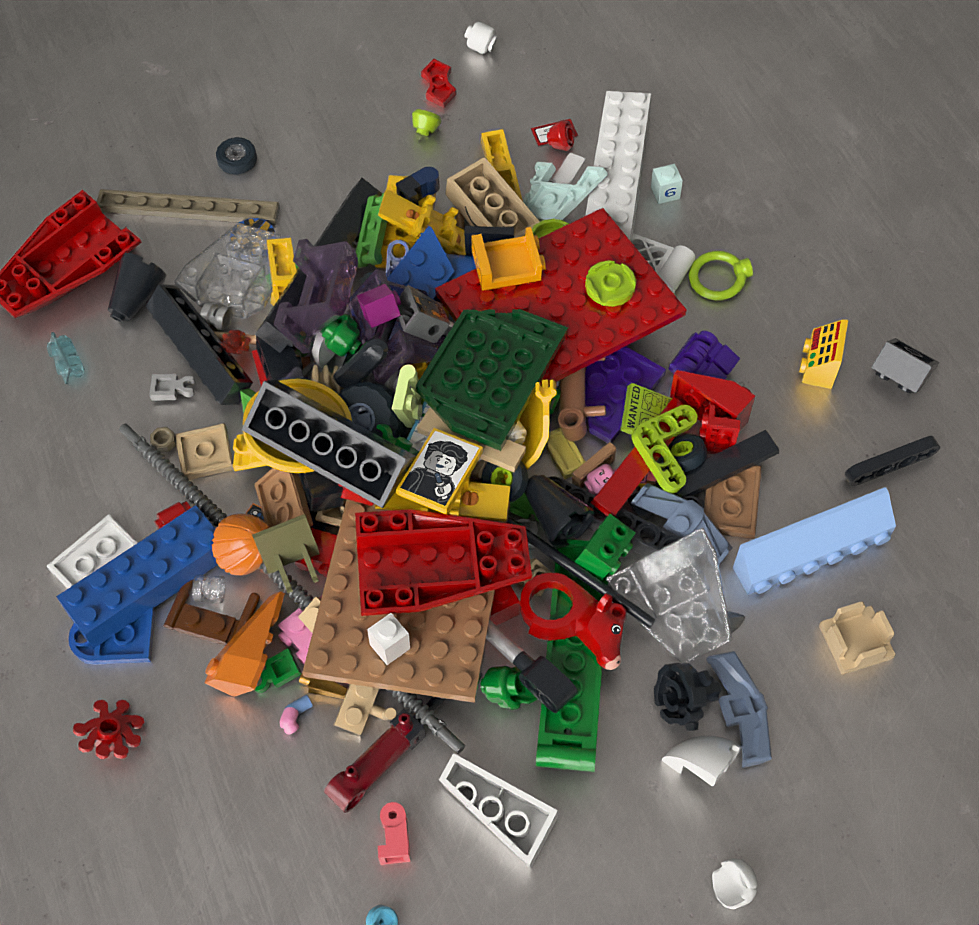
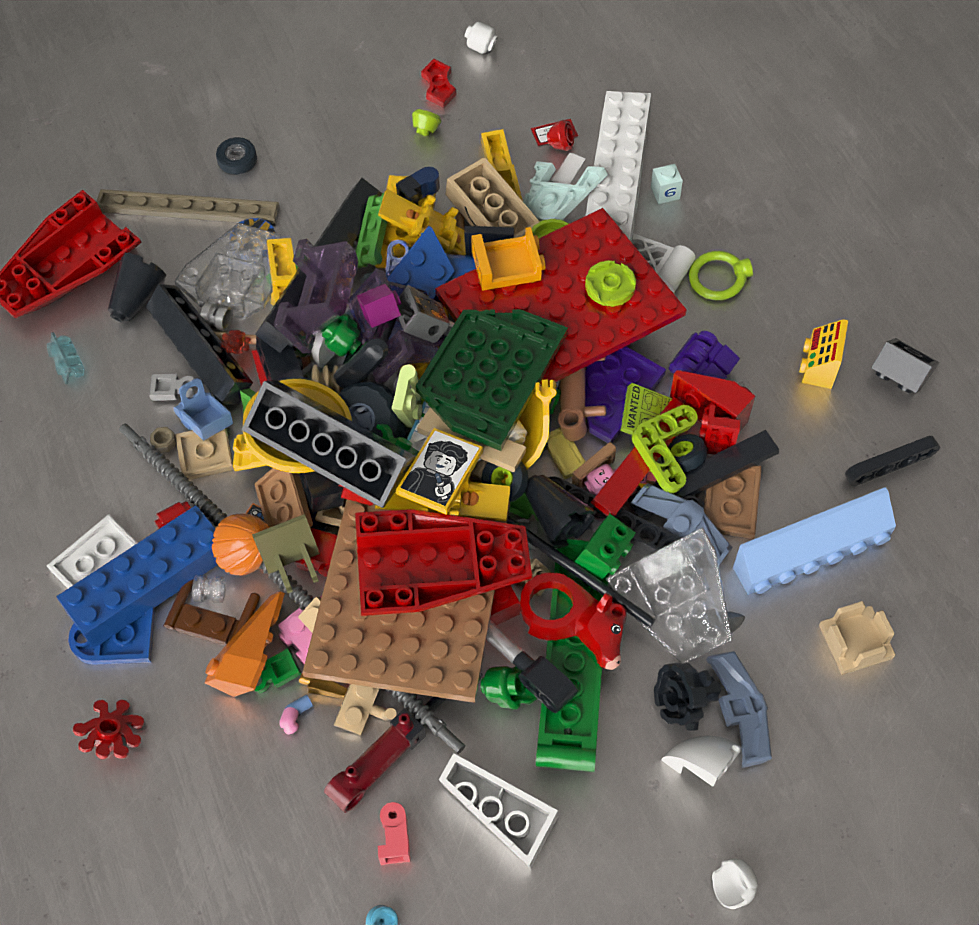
(202, 411): none -> medium blue piece
(389, 638): white brick -> none

